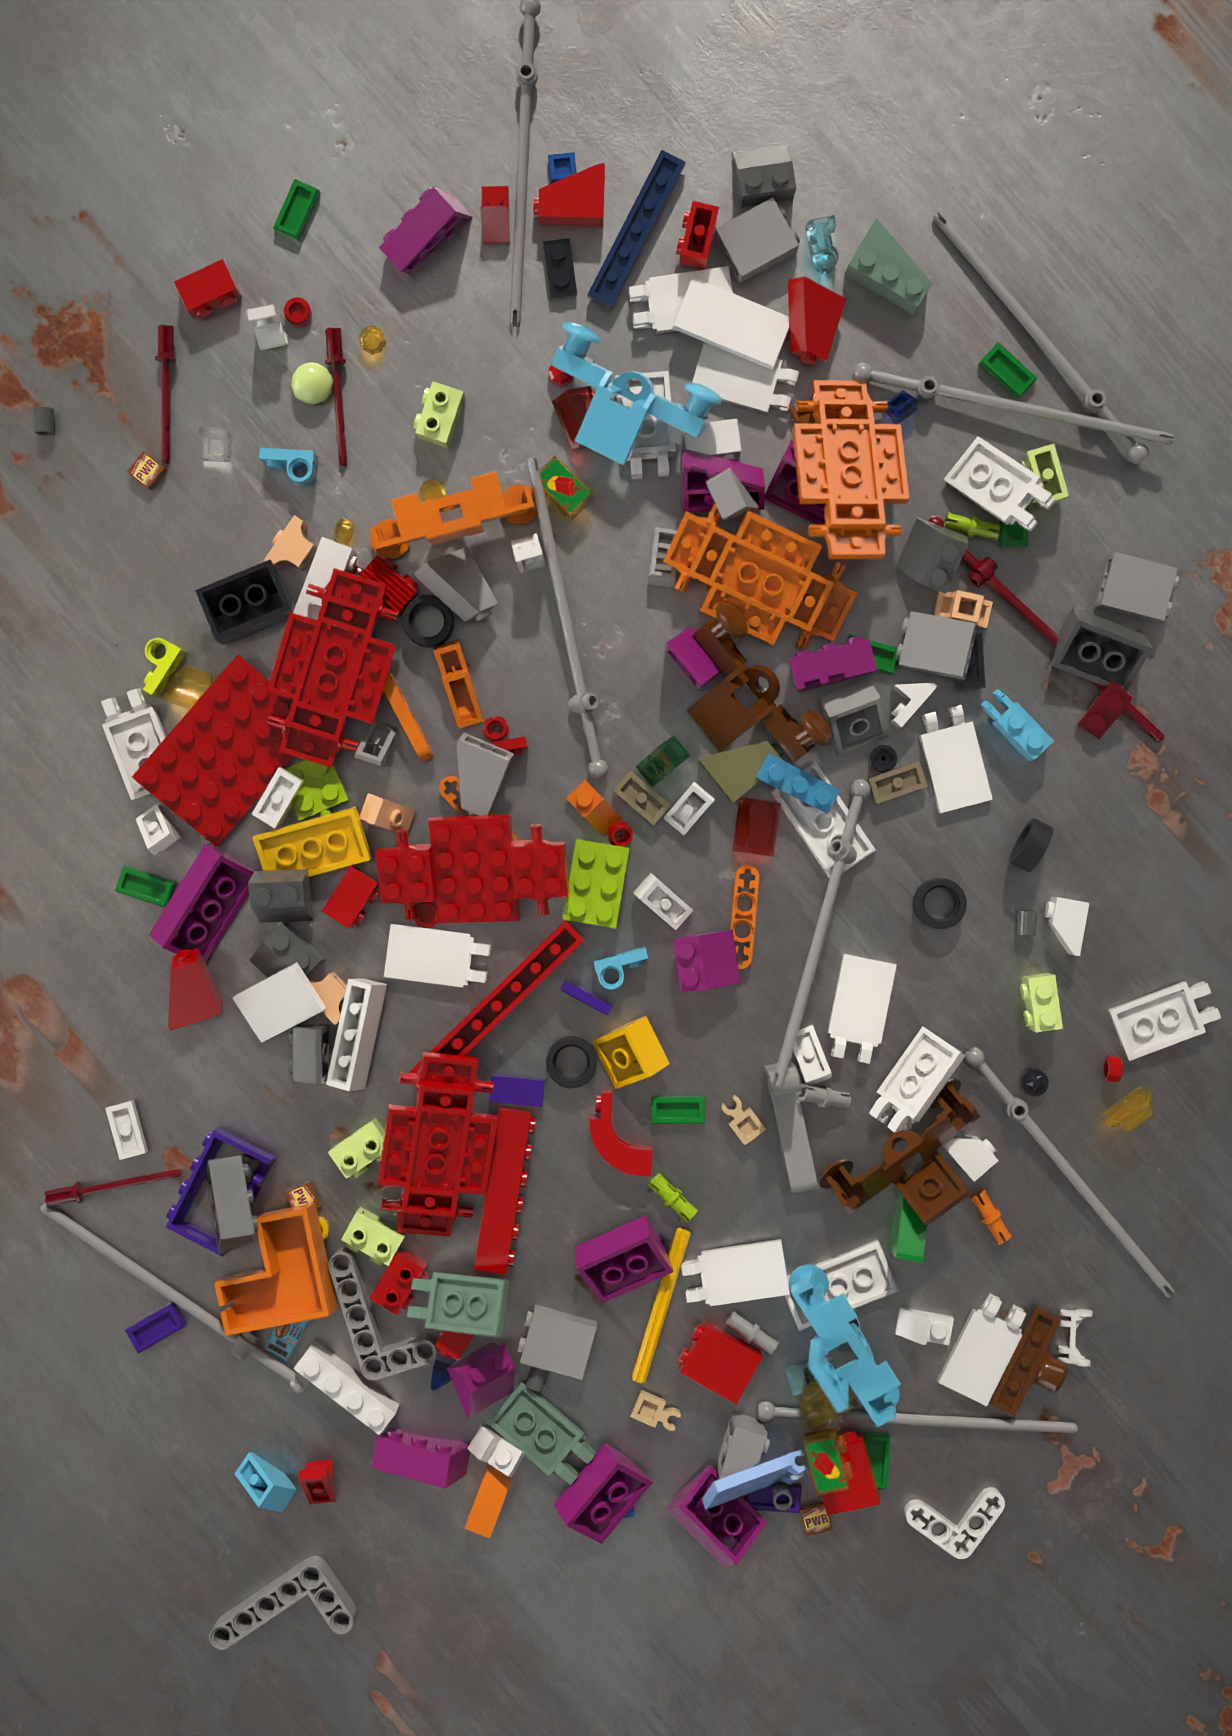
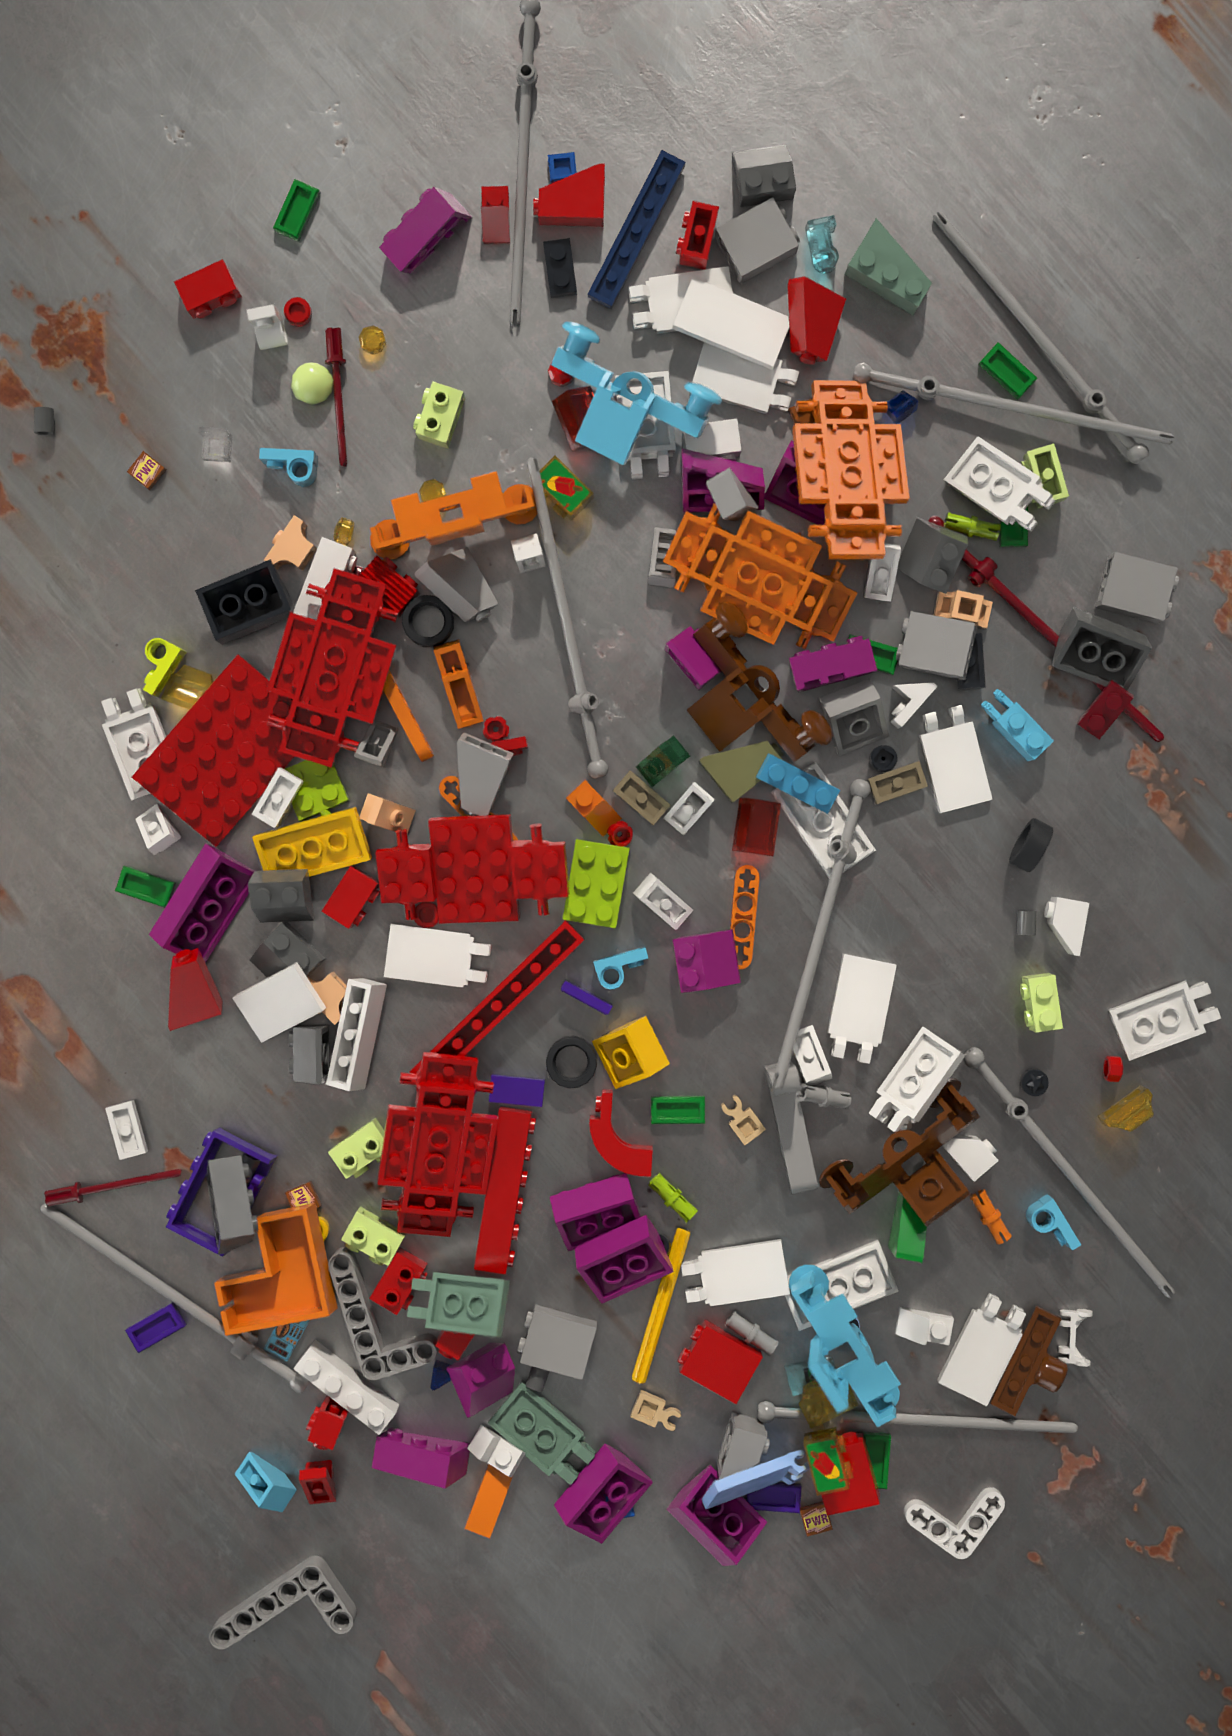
(165, 355): dark red piece -> none
(326, 1424): none -> red brick
(594, 1209): none -> magenta slope
(785, 1503): dark grey hinge -> none
(882, 574): none -> white plate
(960, 903): black tyre -> none
(1054, 1219): none -> medium azure plate

